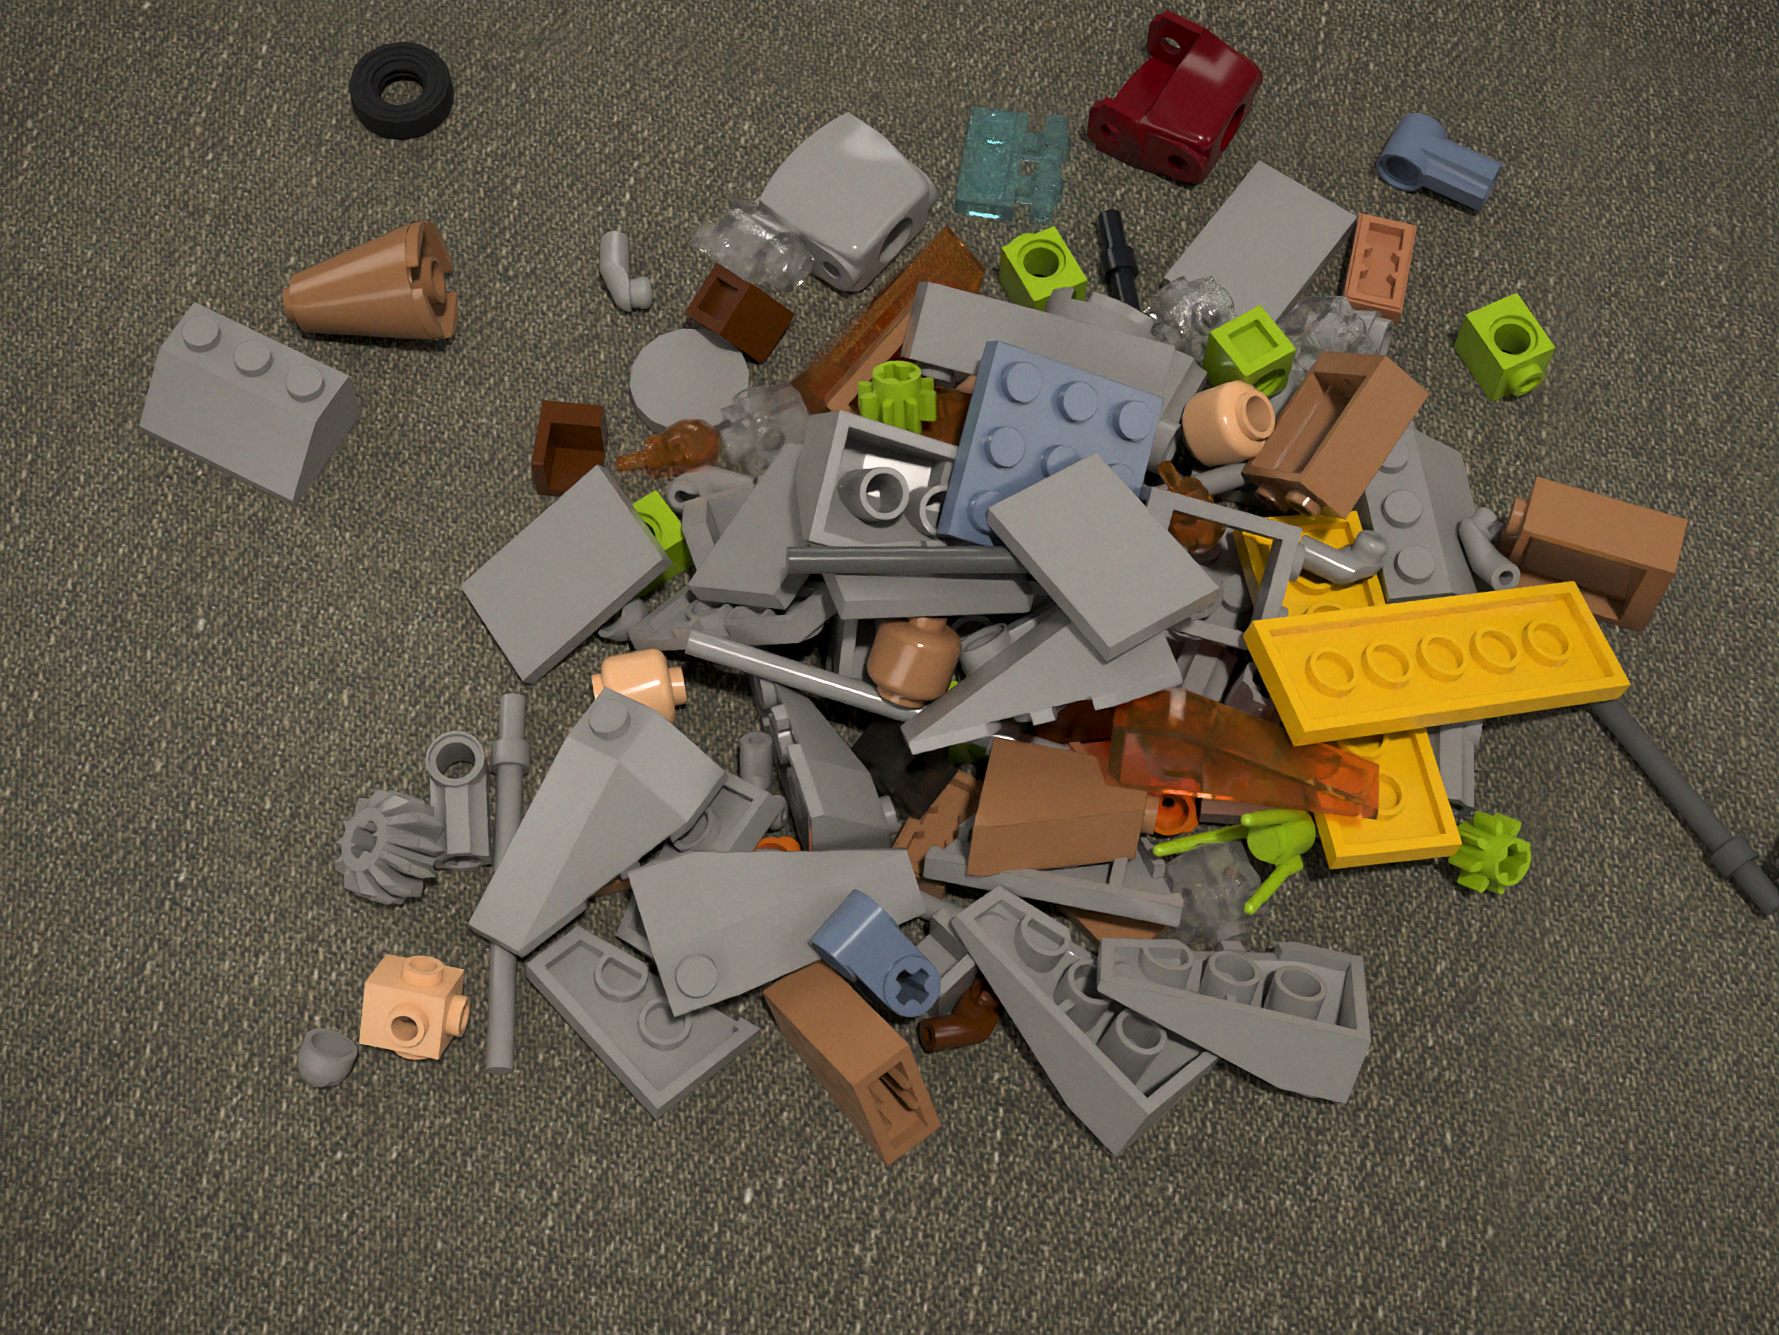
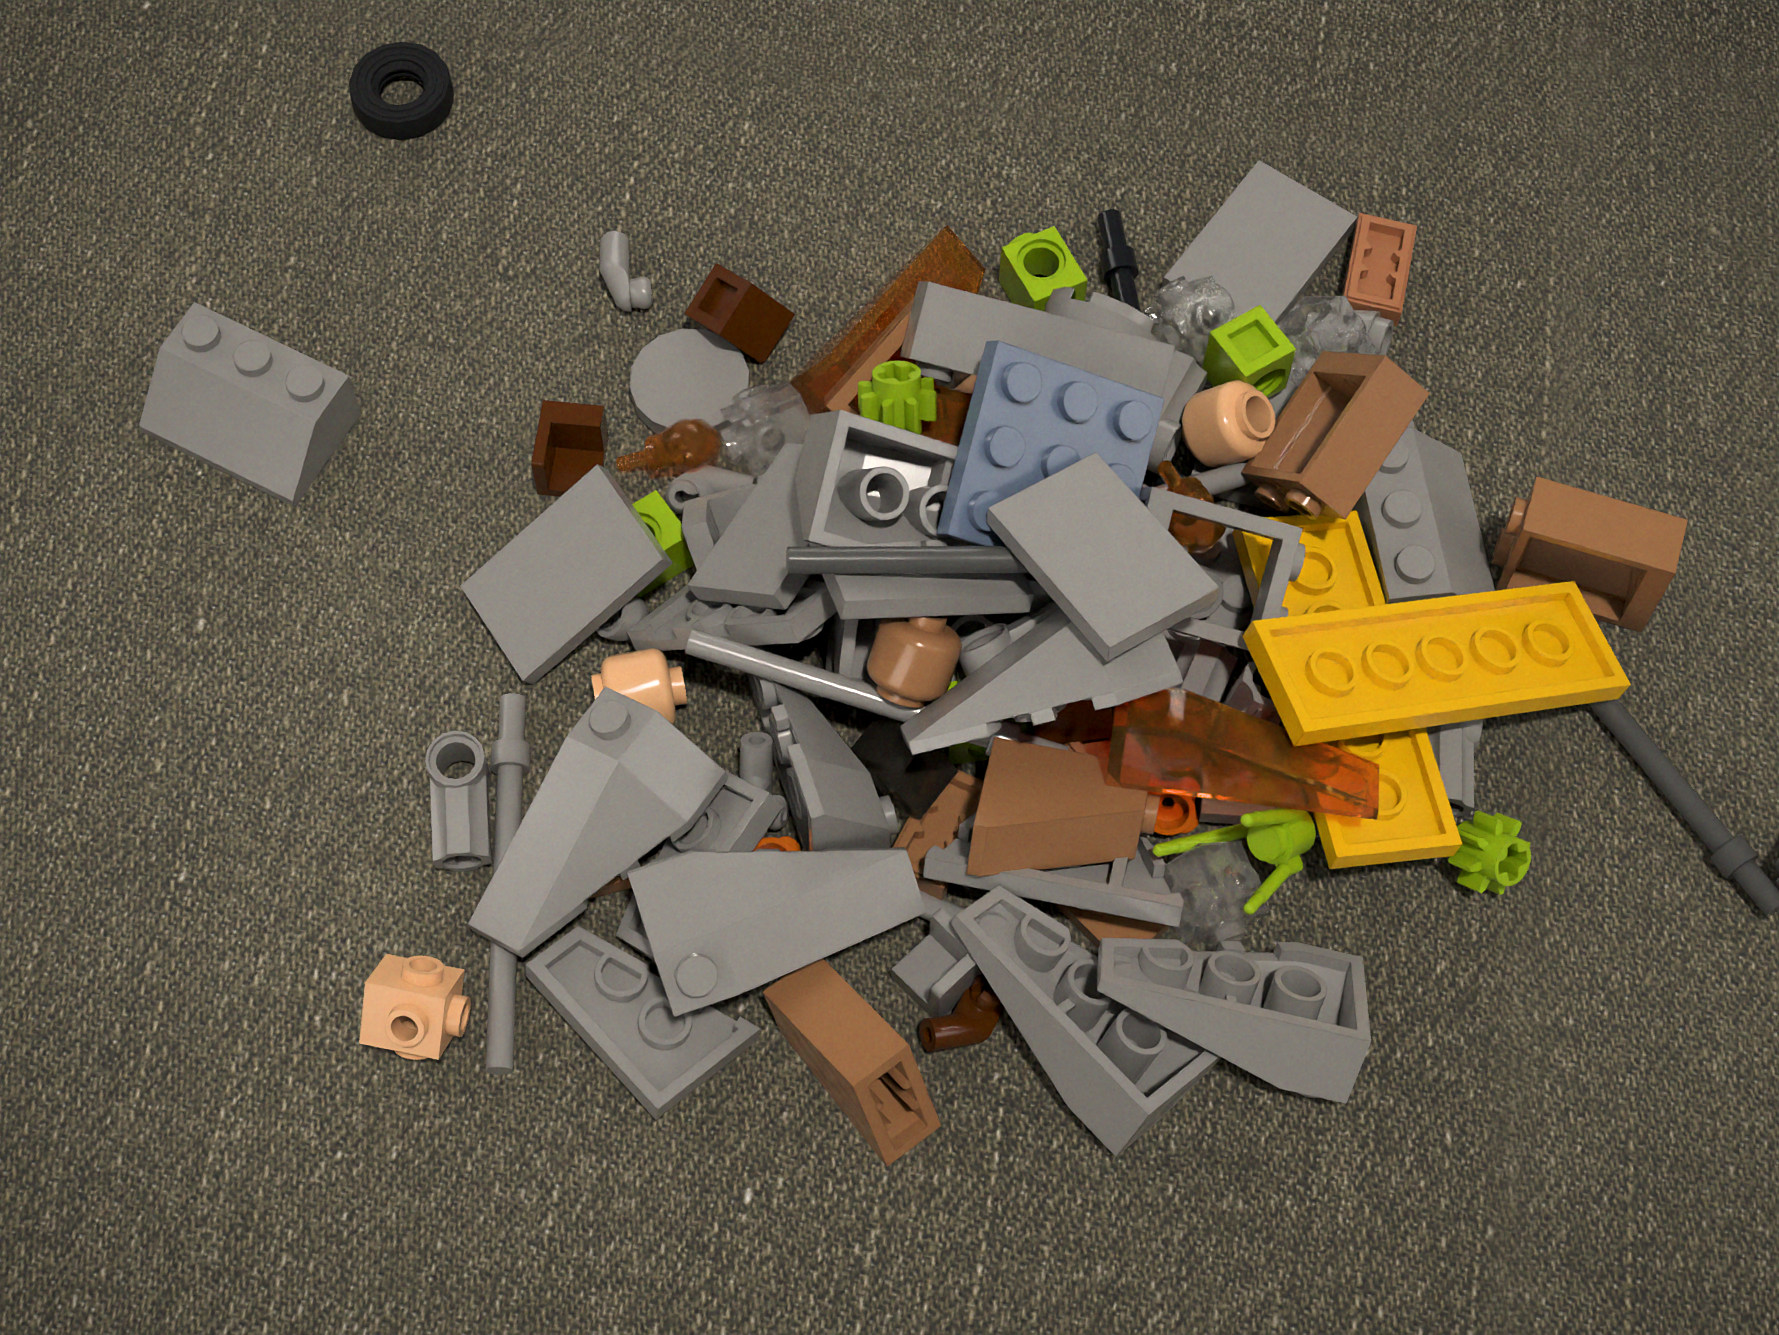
(325, 1057): light grey hinge -> none
(379, 289): medium nougat cone -> none
(389, 847): light grey gear -> none
(756, 246): clear cylinder -> none
(849, 201): light grey piece -> none
(872, 952): sand blue piece -> none
(993, 162): clear light blue plate -> none
(1179, 104): dark red piece -> none
(1348, 562): light grey arm -> none
(1423, 156): sand blue piece -> none
(1482, 555): light grey arm -> none
(1506, 327): lime brick -> none

